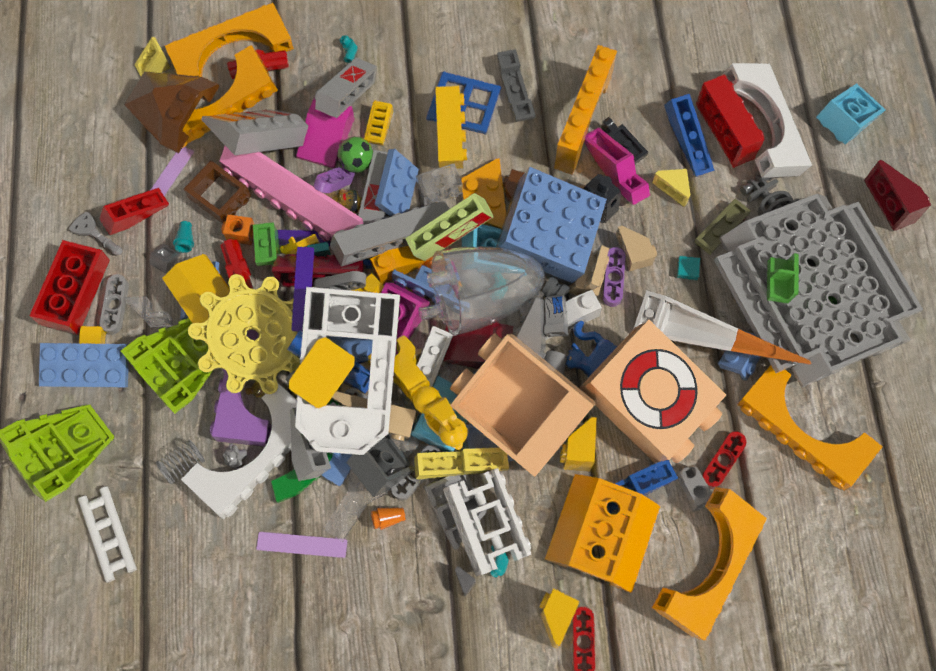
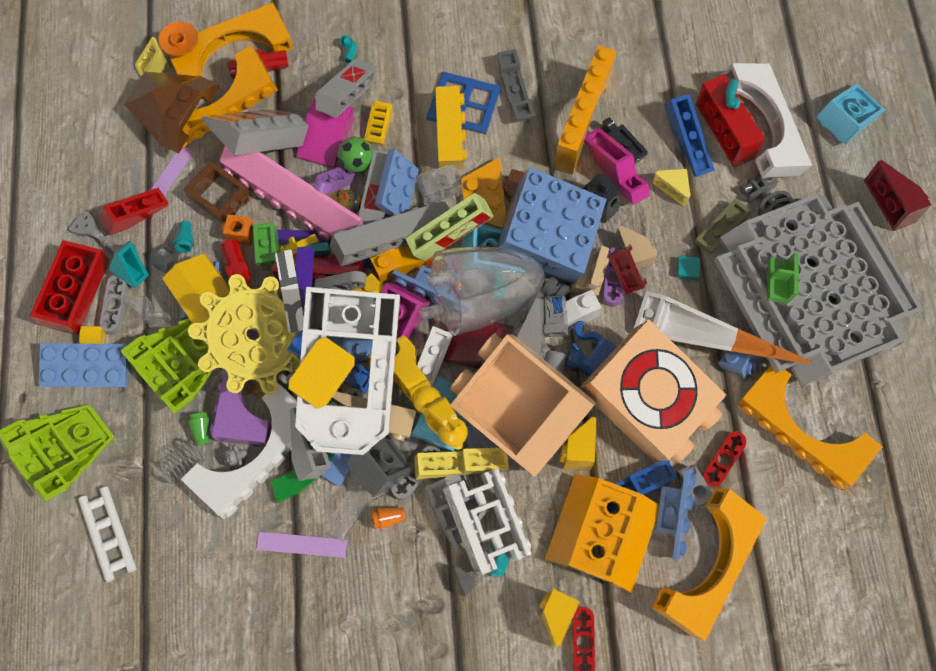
(128, 265): none -> teal slope
(175, 33): none -> orange dish
(200, 428): none -> bright green cone
(290, 291): none -> sticker
(627, 270): none -> dark red hinge
(674, 512): none -> medium blue bracket
(731, 89): none -> teal arm

